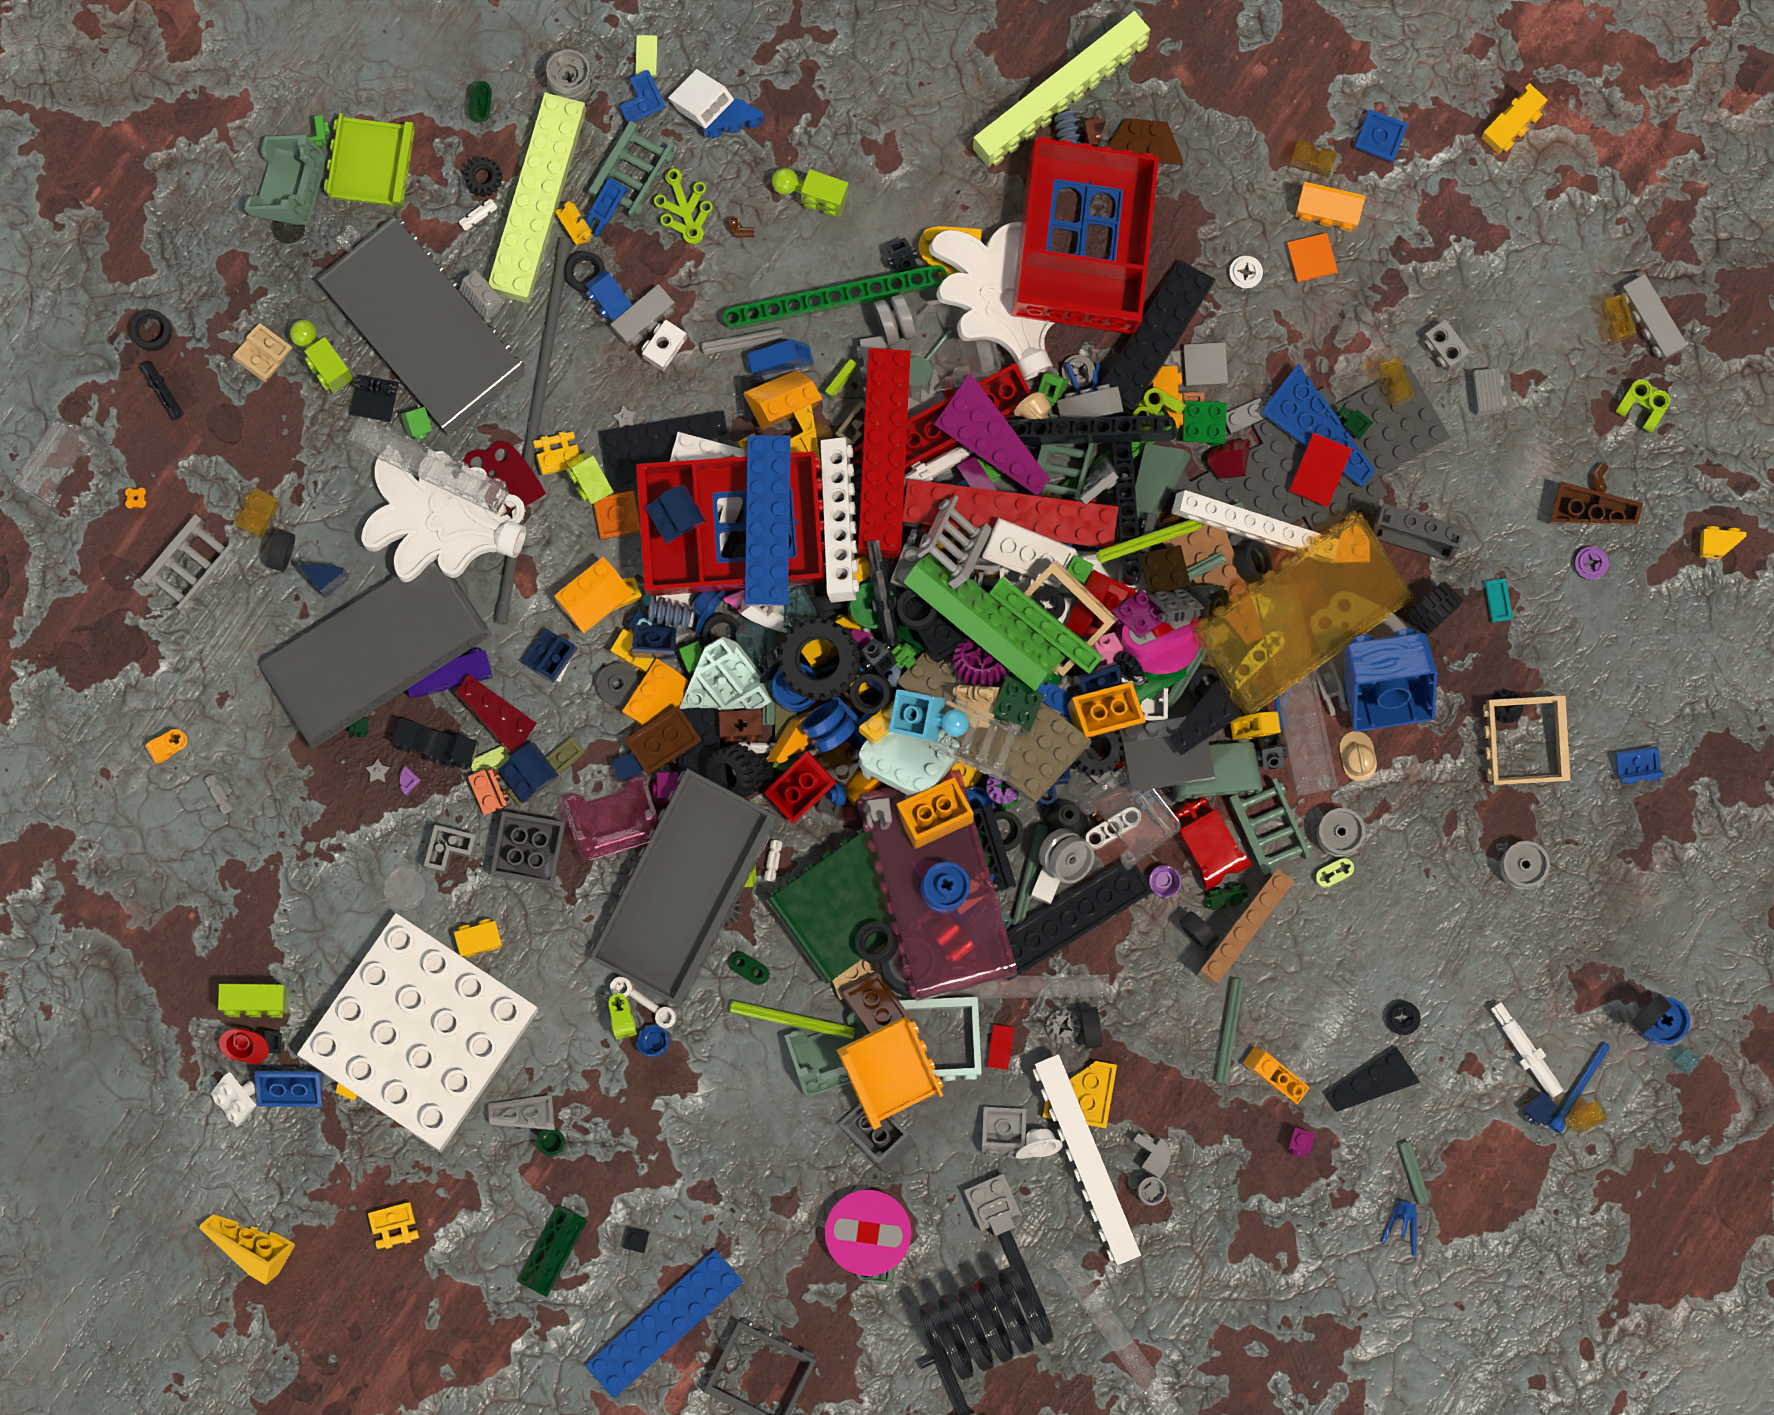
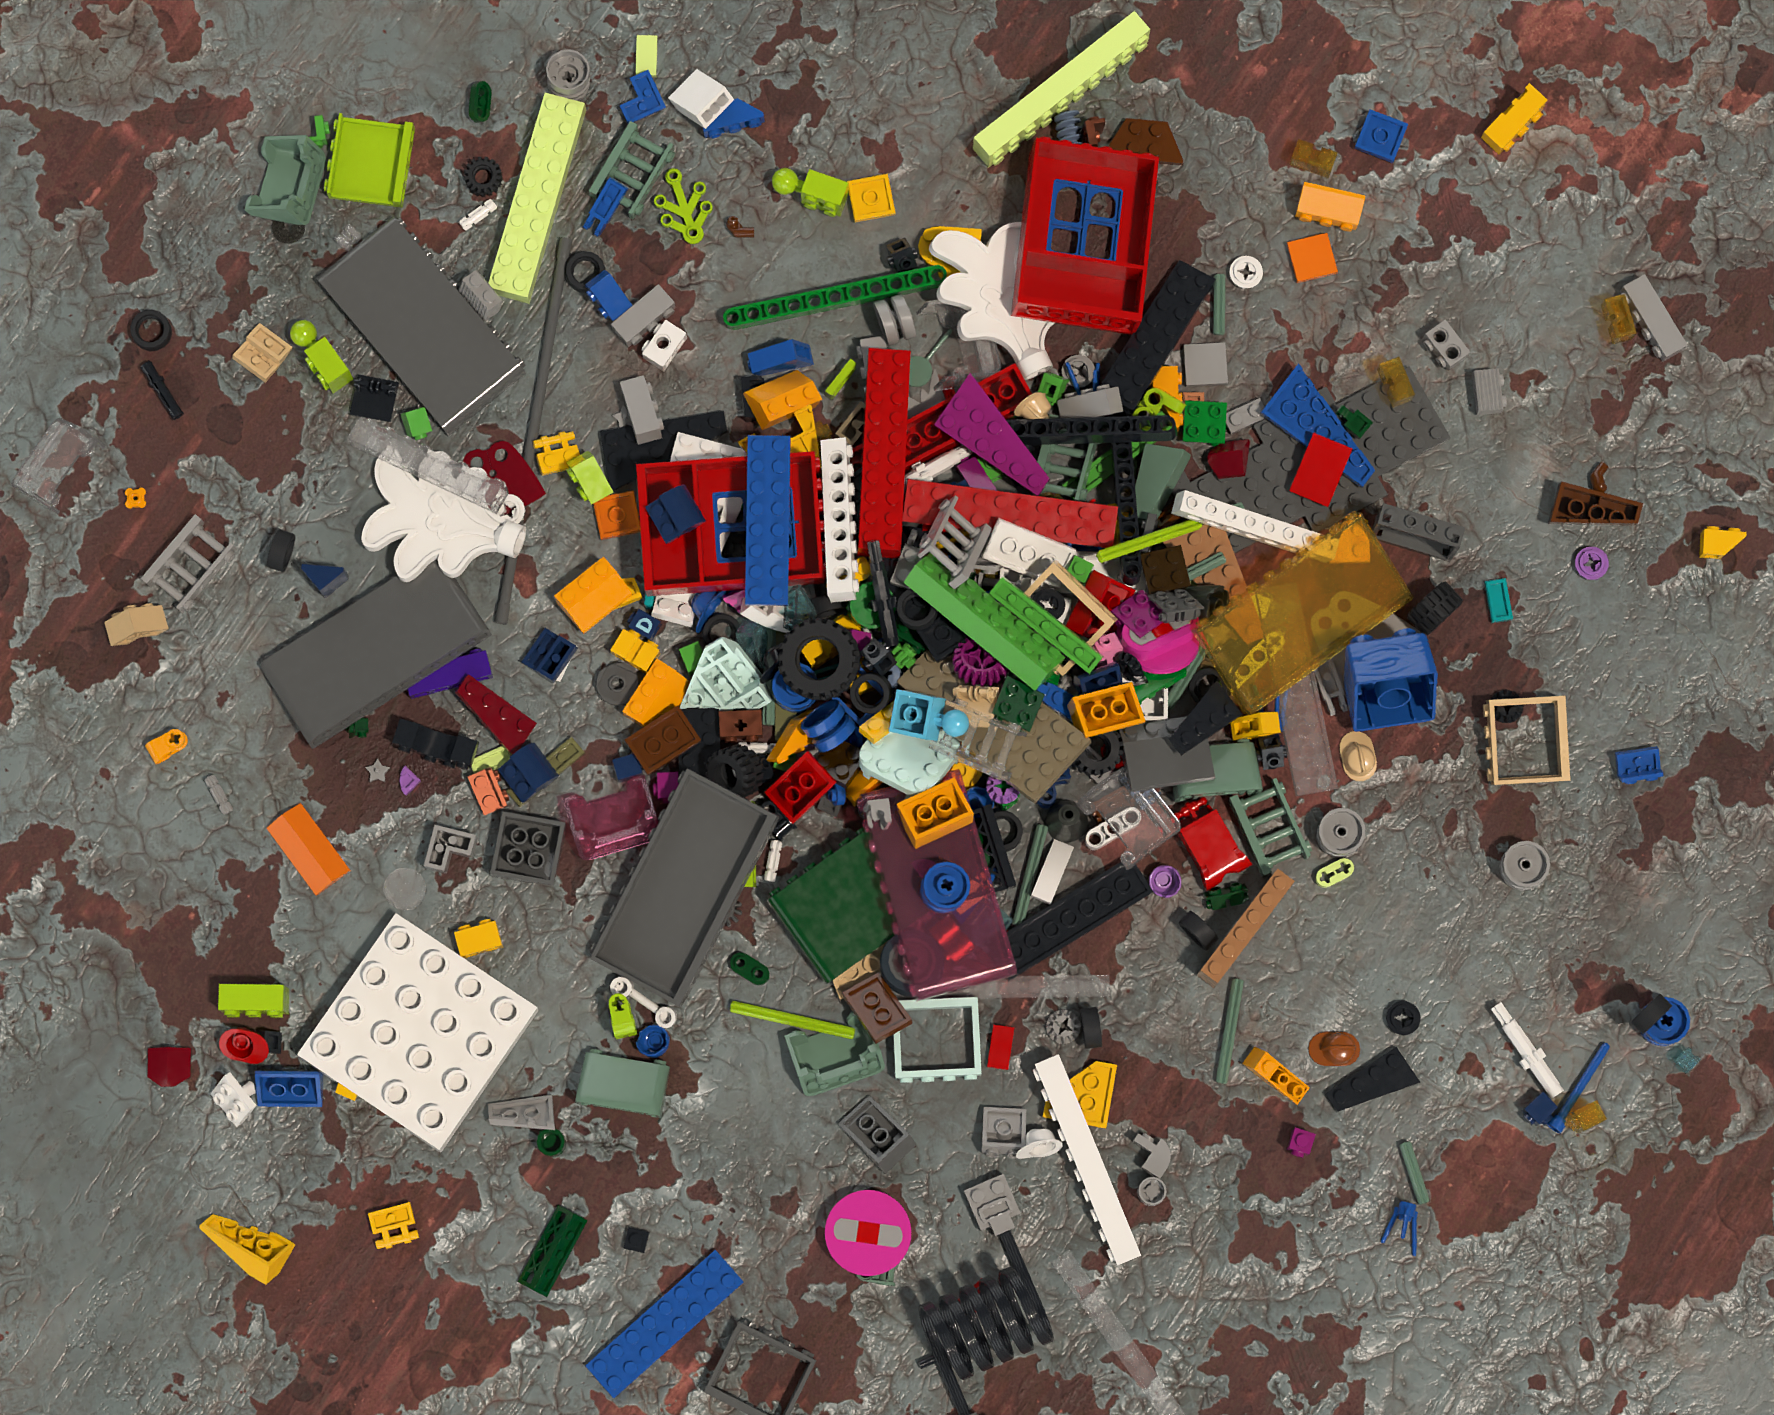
(135, 623): none -> tan brick
(169, 1065): none -> dark red slope
(257, 513): clear yellow brick -> none
(308, 849): none -> orange slope
(578, 230): yellow hinge -> none
(623, 1084): none -> sand green windscreen
(642, 409): none -> light grey brick
(654, 642): dark blue slope -> none
(669, 613): sand blue piece -> none
(742, 341): light grey axle -> none
(783, 820): none -> black piece
(866, 931): black tyre -> none
(871, 198): none -> yellow plate
(889, 1070): light orange panel -> none
(1066, 855): light grey wheel -> none
(1099, 477): light grey wing -> none
(1219, 305): none -> sand green axle
(1244, 565): black tyre -> none
(1334, 1049): none -> dark orange piece
(1646, 401): lime piece -> none

